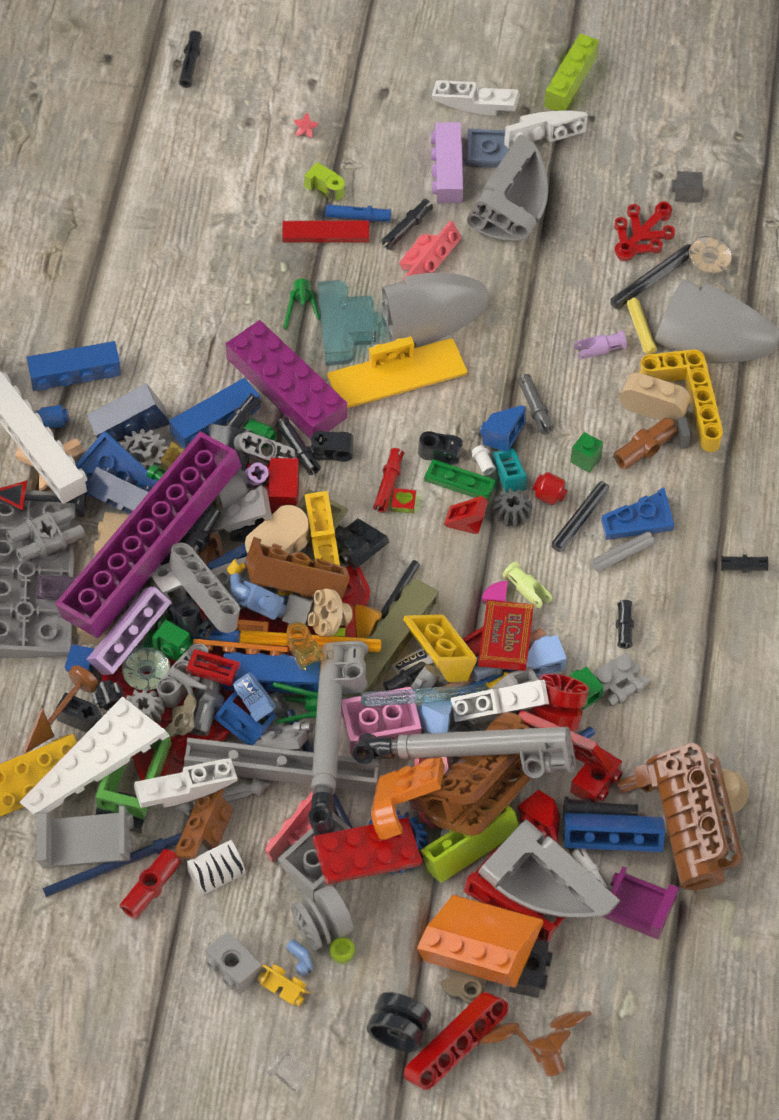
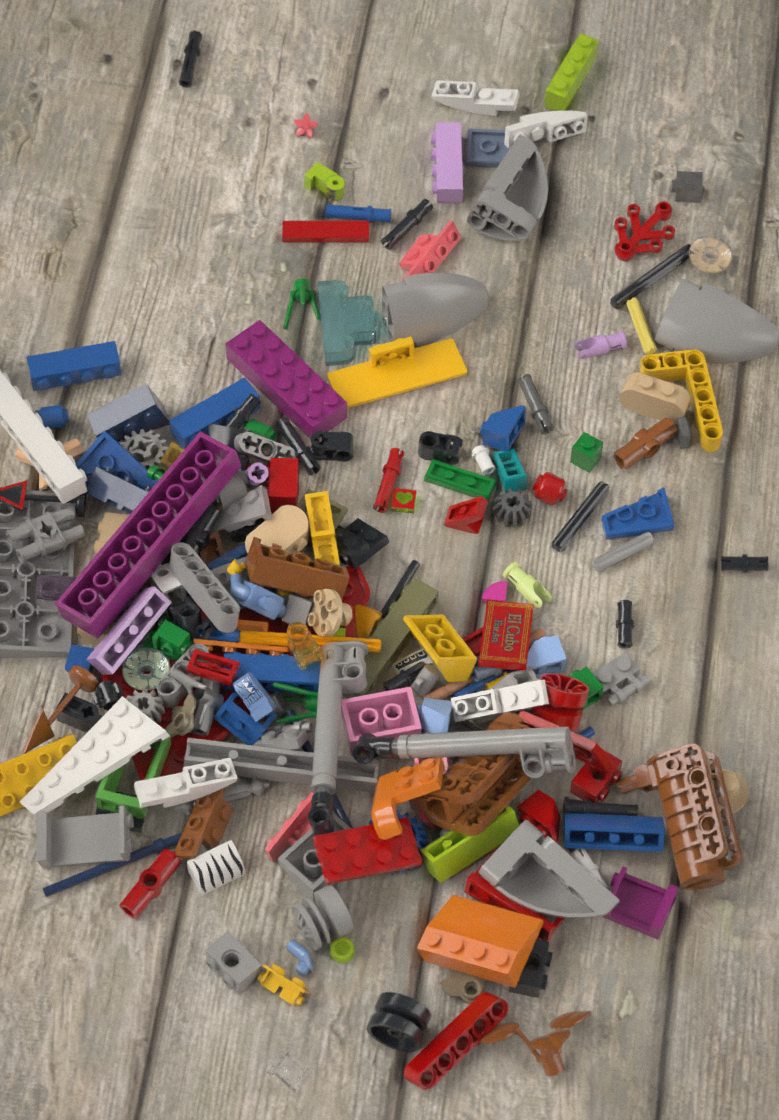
(412, 696): clear light blue axle -> none

